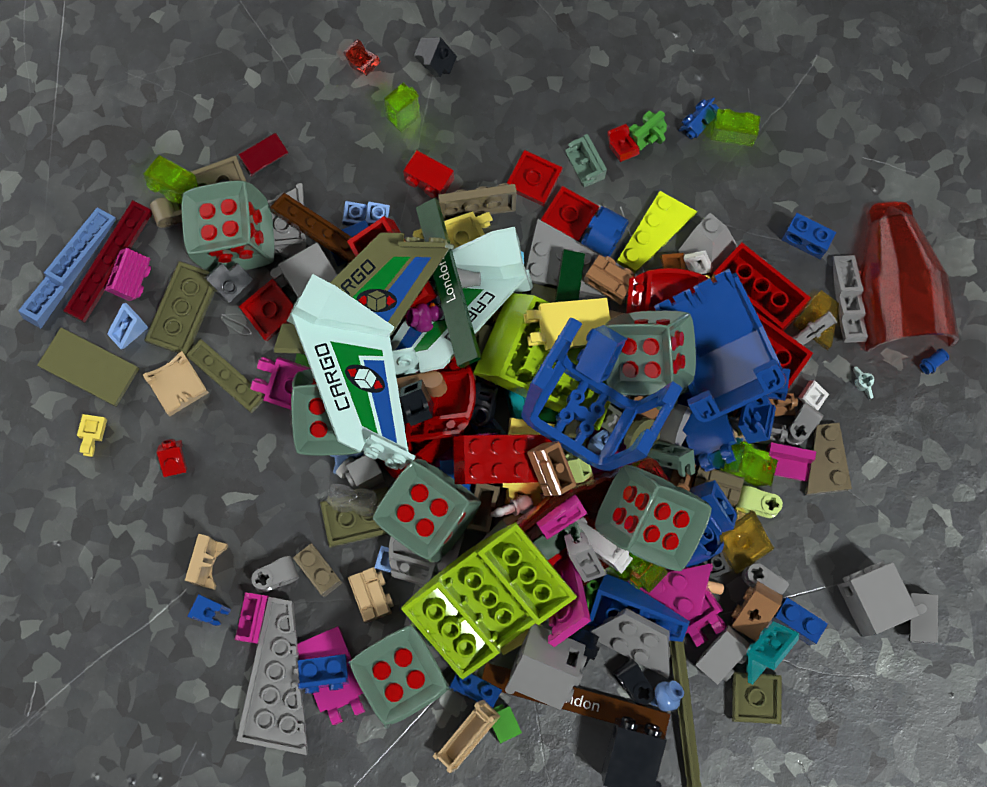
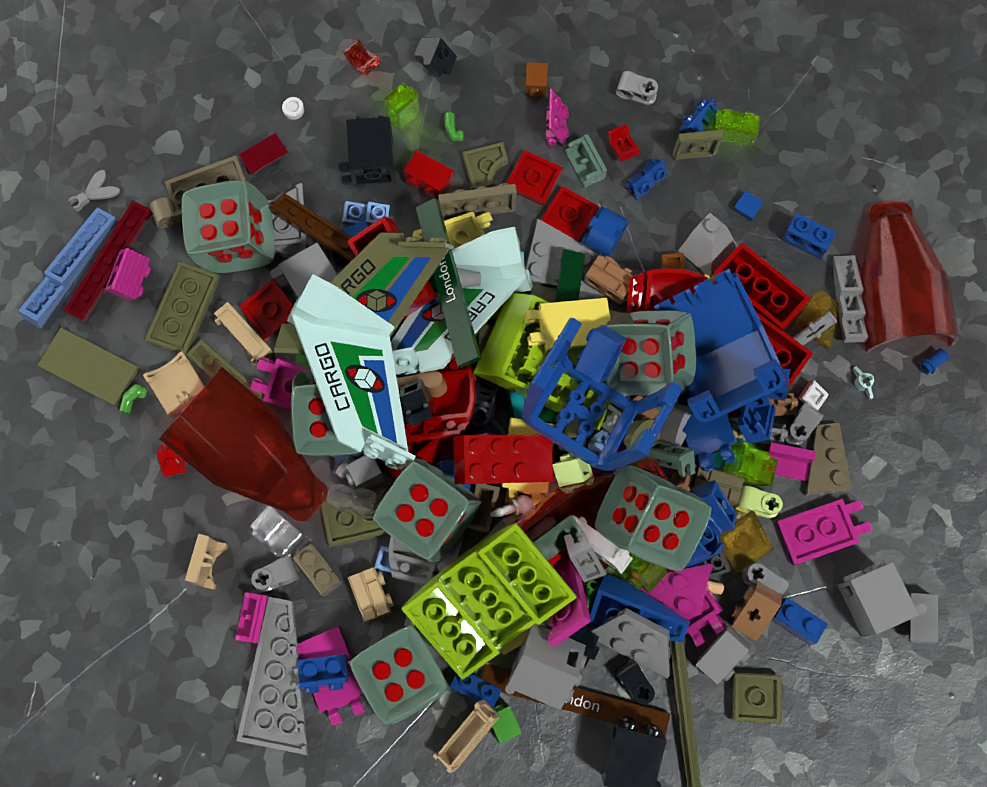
(90, 430): light yellow plate -> none
(94, 191): none -> light grey piece
(126, 327): light blue slope -> none
(130, 395): none -> bright green arm
(169, 179): clear neon green brick -> none
(205, 609): blue hinge -> none
(228, 282): black brick -> none
(243, 333): none -> tan container
(244, 448): none -> clear red windscreen
(277, 532): none -> clear brick
(293, 108): none -> white tile
(369, 152): none -> black container
(422, 316): magenta animal -> none
(449, 120): none -> bright green arm
(484, 163): none -> olive tile
(536, 79): none -> dark orange brick
(552, 468): medium nougat brick -> none
(556, 121): none -> dark pink hinge
(562, 516): dark pink panel -> none
(635, 88): none -> light grey piece
(651, 131): bright green hips -> none
(653, 173): none -> blue hinge
(655, 230): neon yellow wing -> none
(667, 695): medium blue animal -> none
(697, 144): none -> olive plate
(698, 262): white tile -> none
(748, 205): none -> blue tile
(769, 649): teal bracket -> none
(821, 530): none -> dark pink tile

